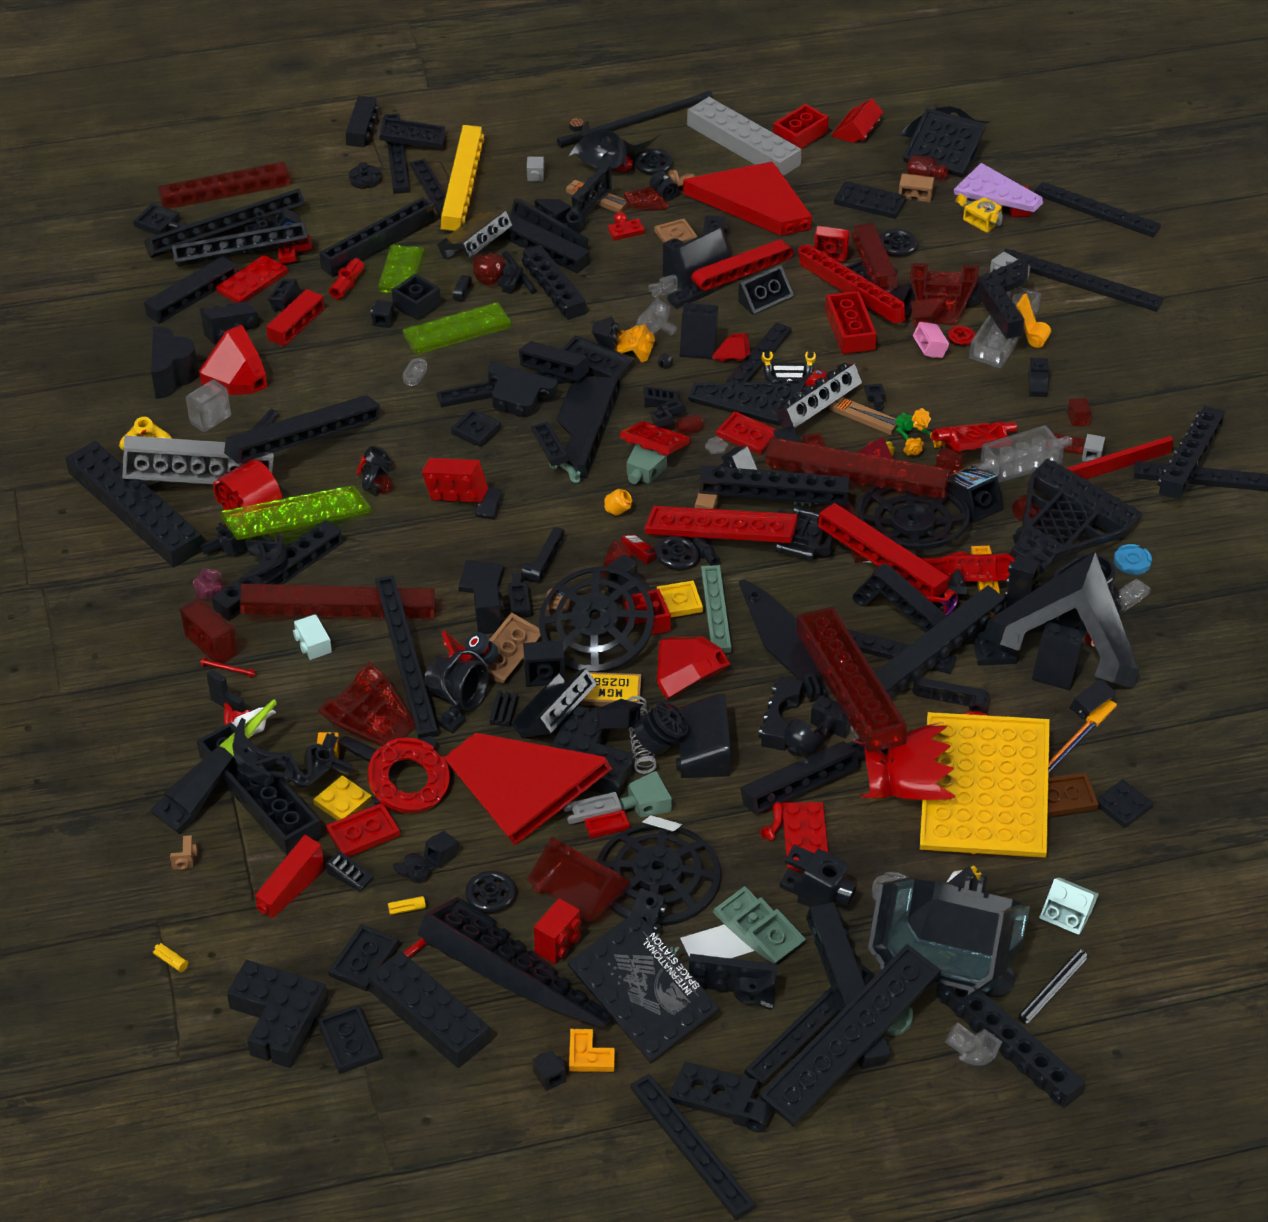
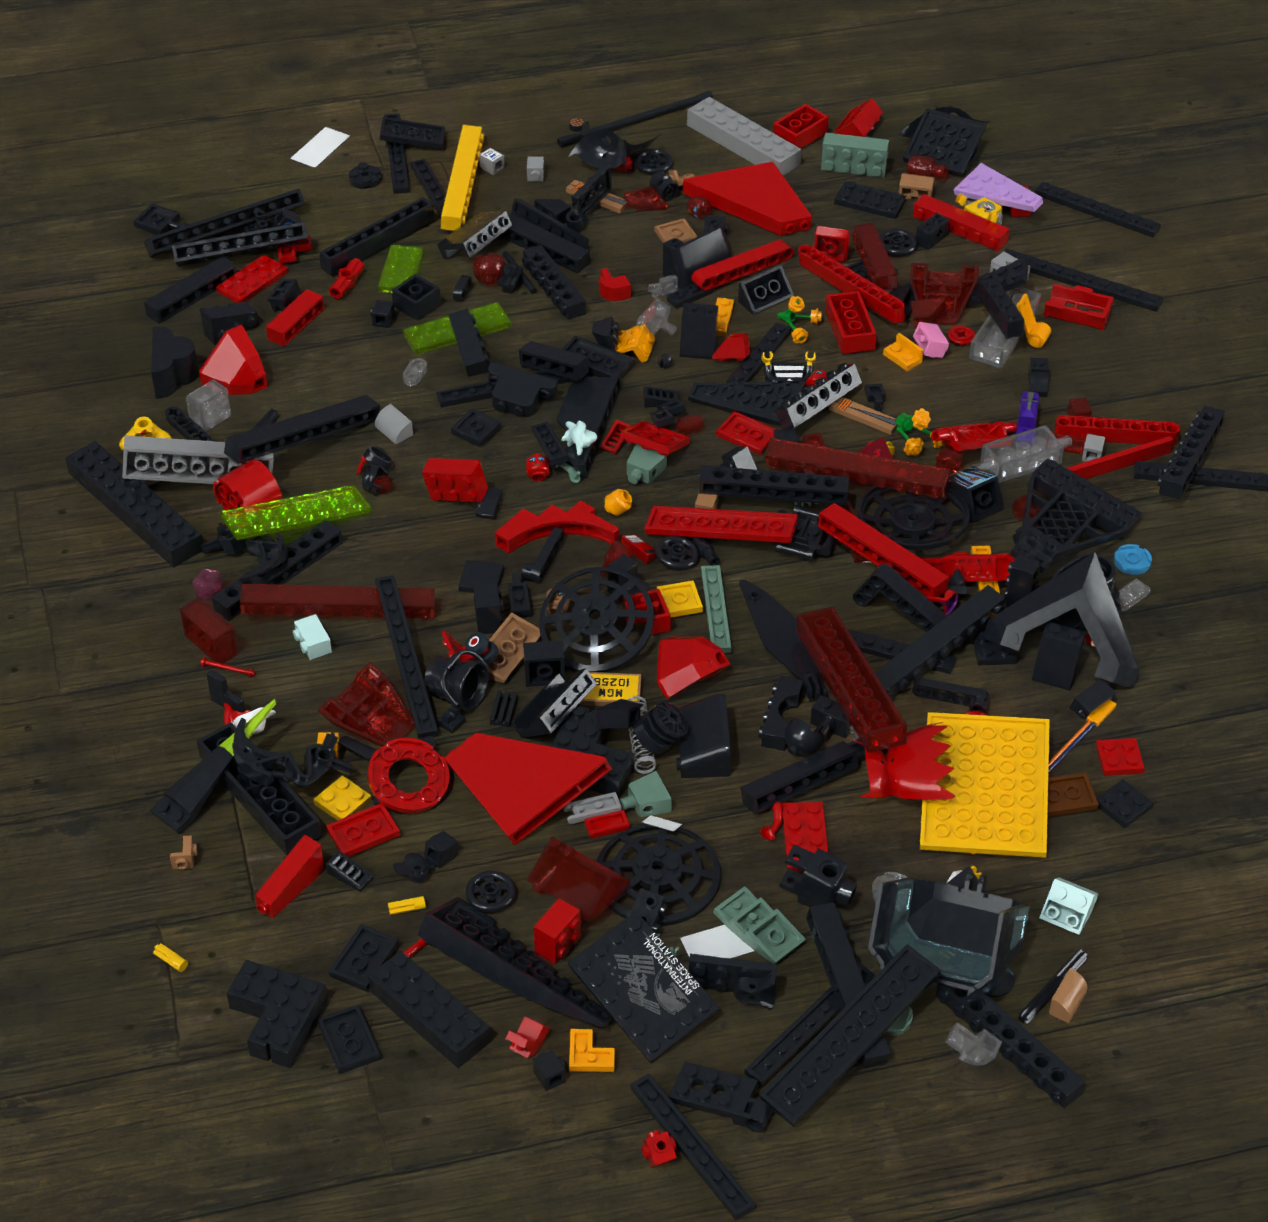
(185, 430): none -> black beam
(224, 185): clear red brick -> none
(320, 147): none -> white sticker
(362, 121): black brick -> none
(394, 424): none -> light grey brick
(468, 342): none -> black brick
(491, 161): none -> light grey brick
(528, 1037): none -> red brick
(537, 467): none -> red head
(577, 521): none -> red arch
(579, 435): none -> light aqua animal
(614, 288): none -> red brick
(617, 426): none -> red slope
(624, 228): red plate -> none
(653, 1154): none -> red brick
(699, 207): none -> clear red head
(716, 445): clear plant -> none
(724, 314): none -> light orange plate
(796, 305): none -> light orange plant
(854, 154): none -> sand green brick
(904, 353): none -> light orange bracket
(932, 231): none -> black brick
(963, 222): none -> red brick
(1027, 411): none -> dark purple plate
(1068, 996): none -> medium nougat brick
(1079, 297): none -> red piece
(1117, 430): none -> red beam
(1119, 757): none -> red plate

